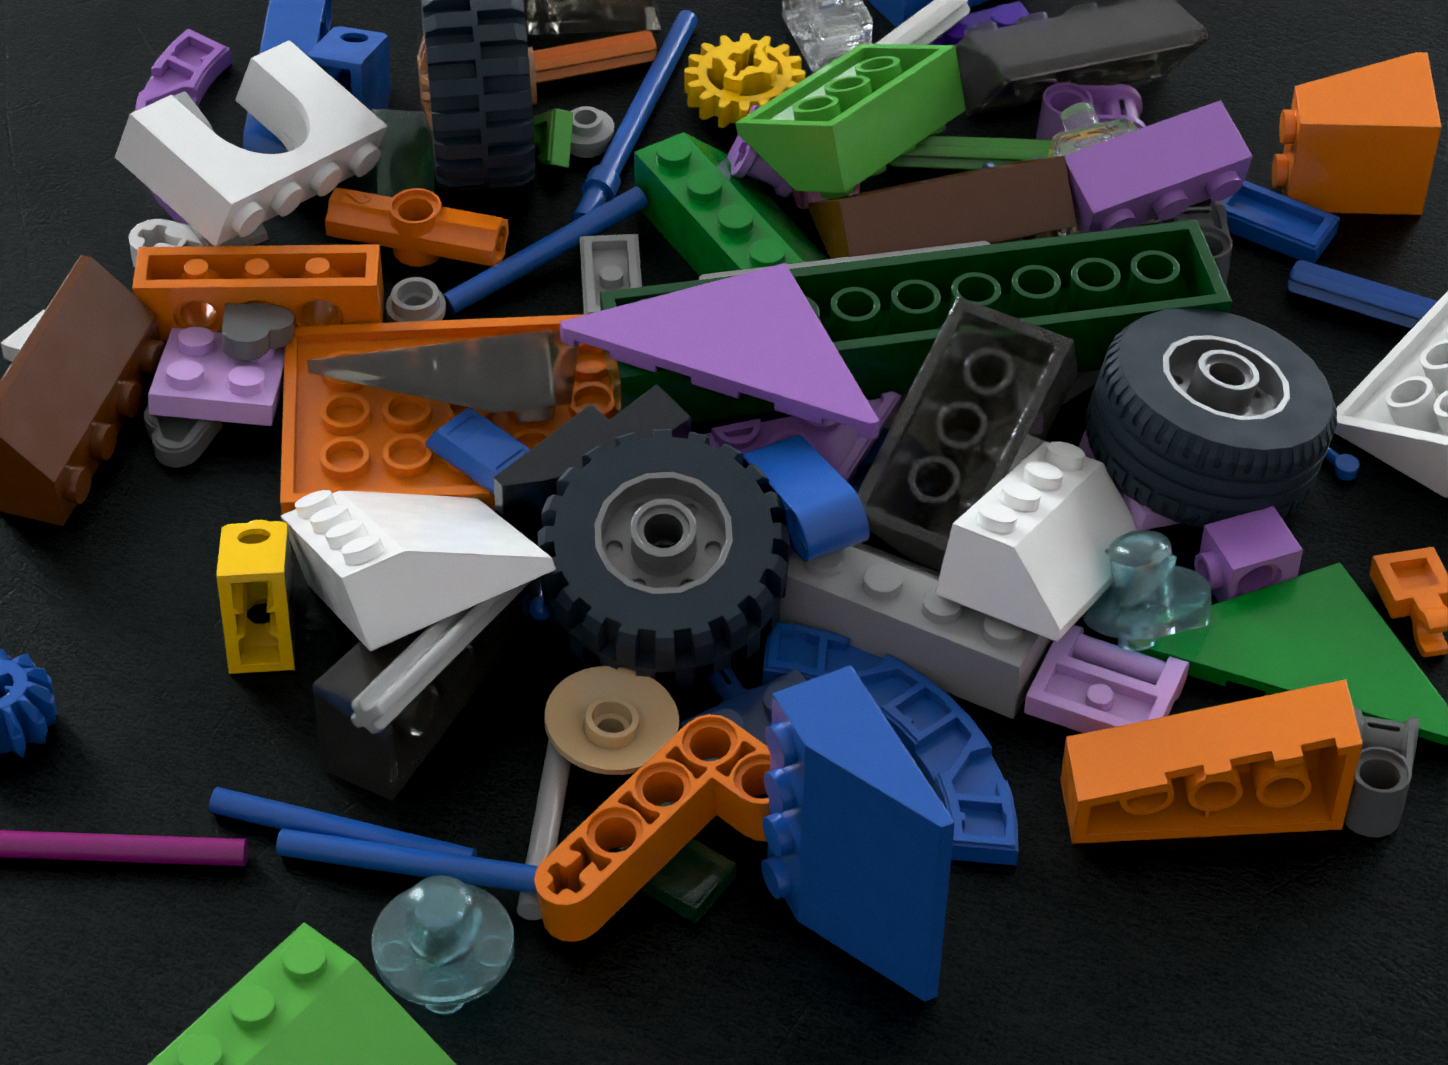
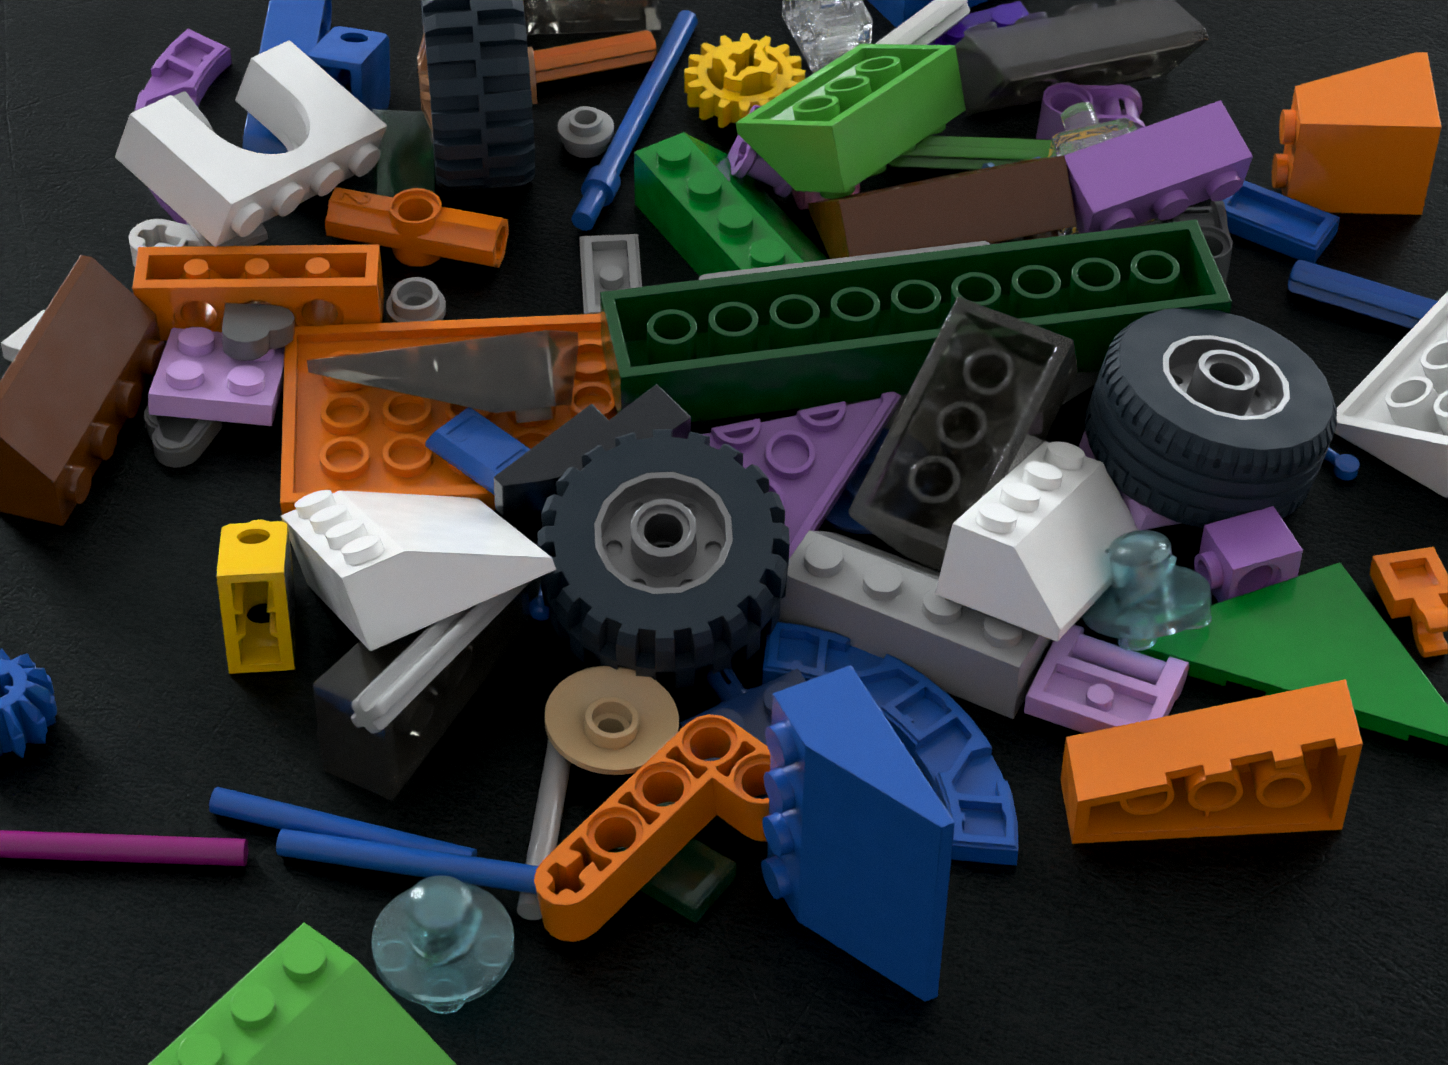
(544, 250): blue bar -> none
(553, 136): bright green tile -> none
(734, 338): medium lavender tile -> none
(817, 501): blue beam -> none
(1381, 774): dark grey piece -> none

